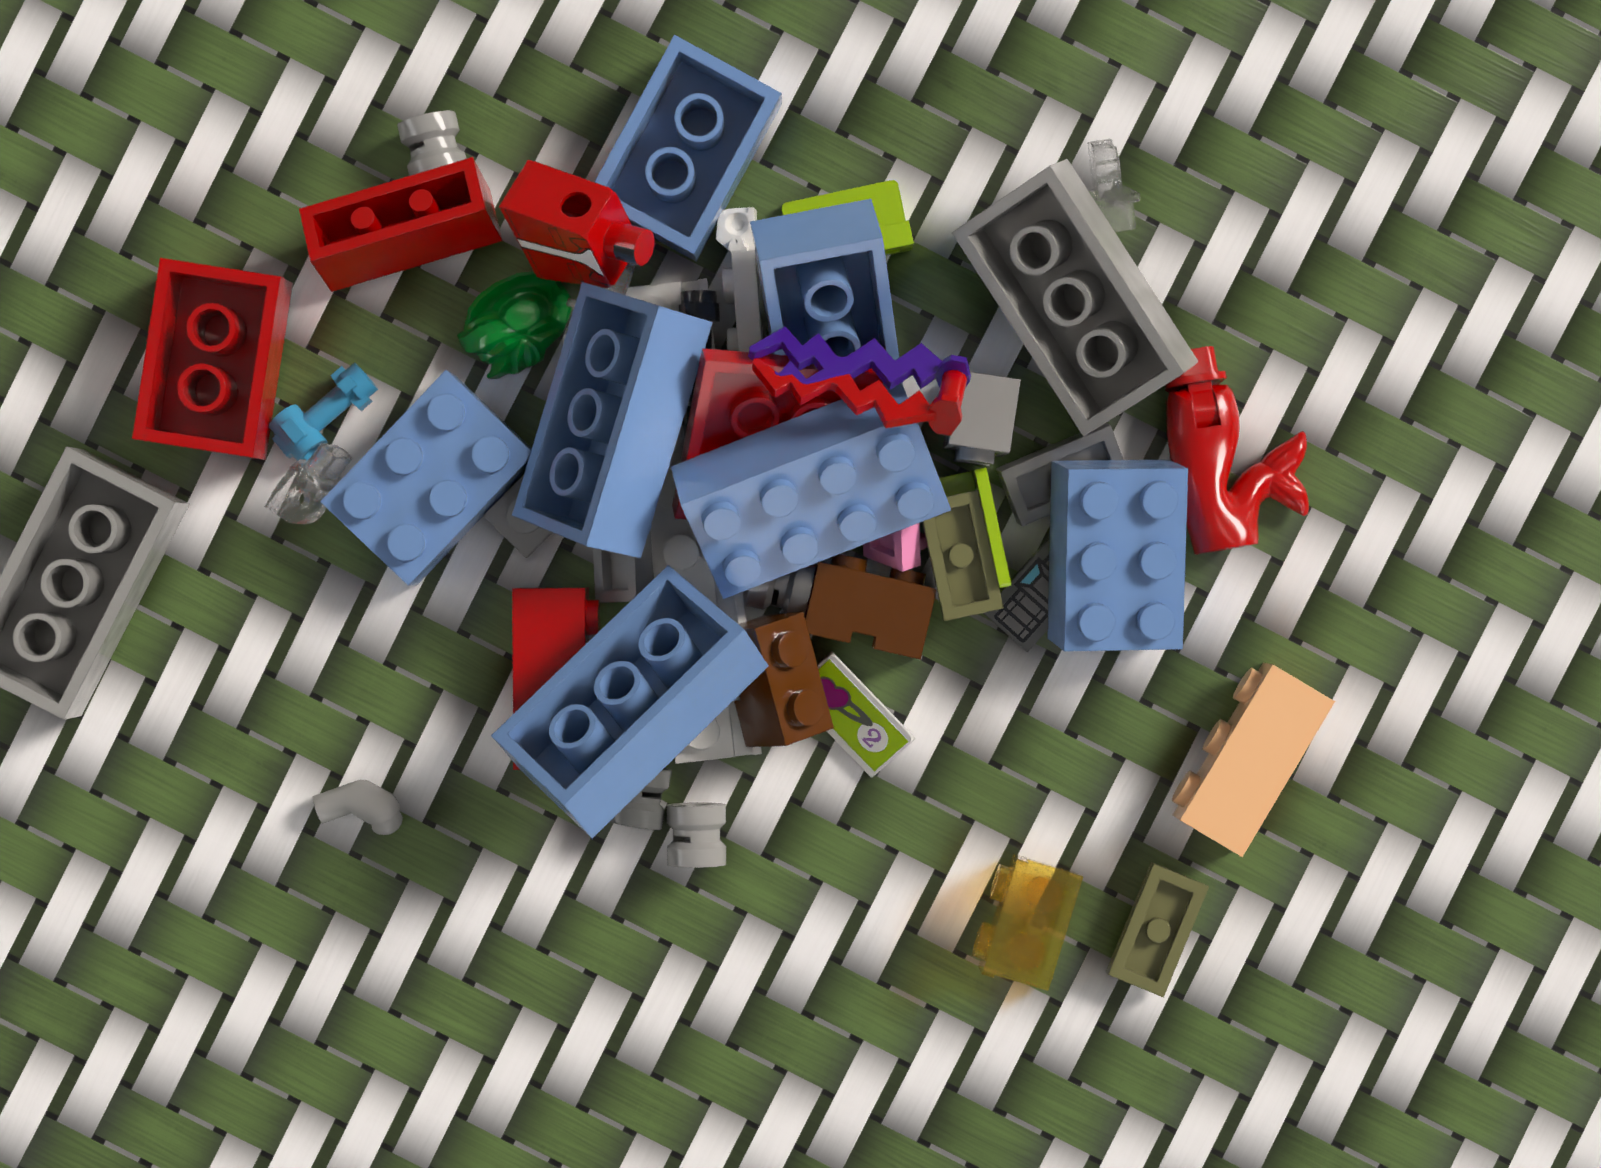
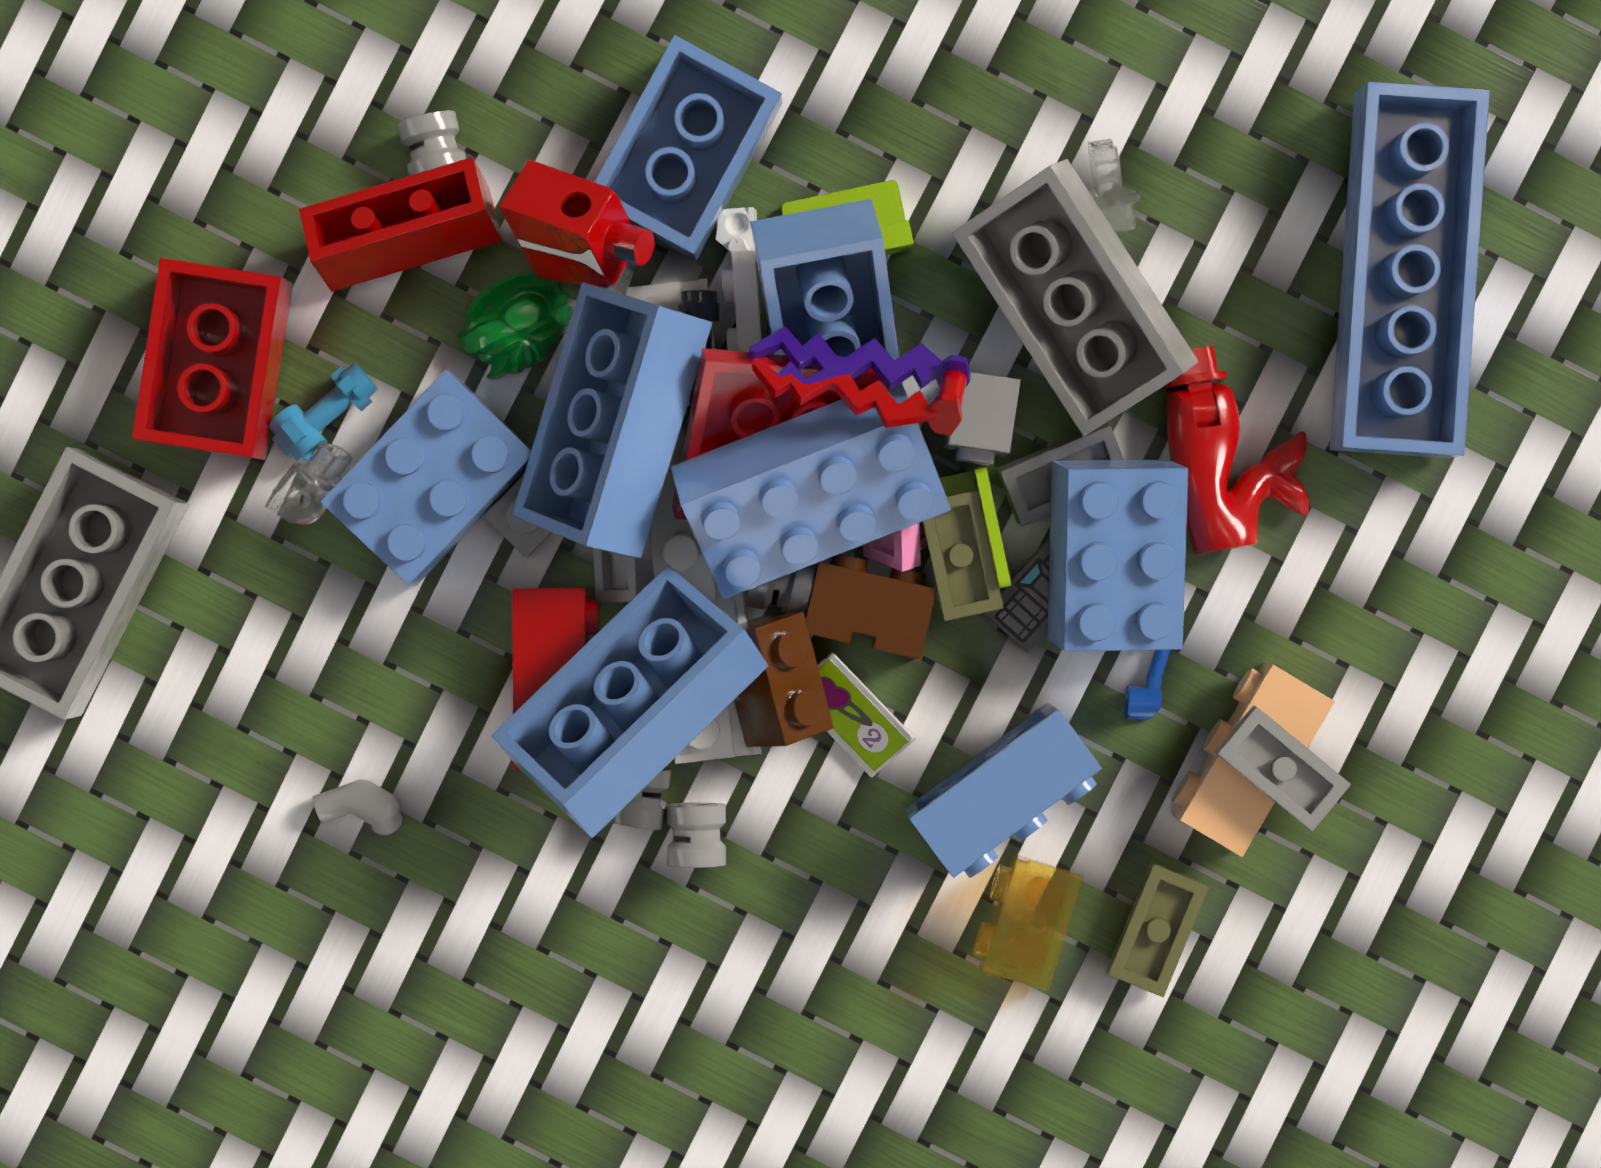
(1004, 791): none -> medium blue brick
(1146, 701): none -> blue hand
(1282, 768): none -> light grey plate
(1409, 270): none -> medium blue brick

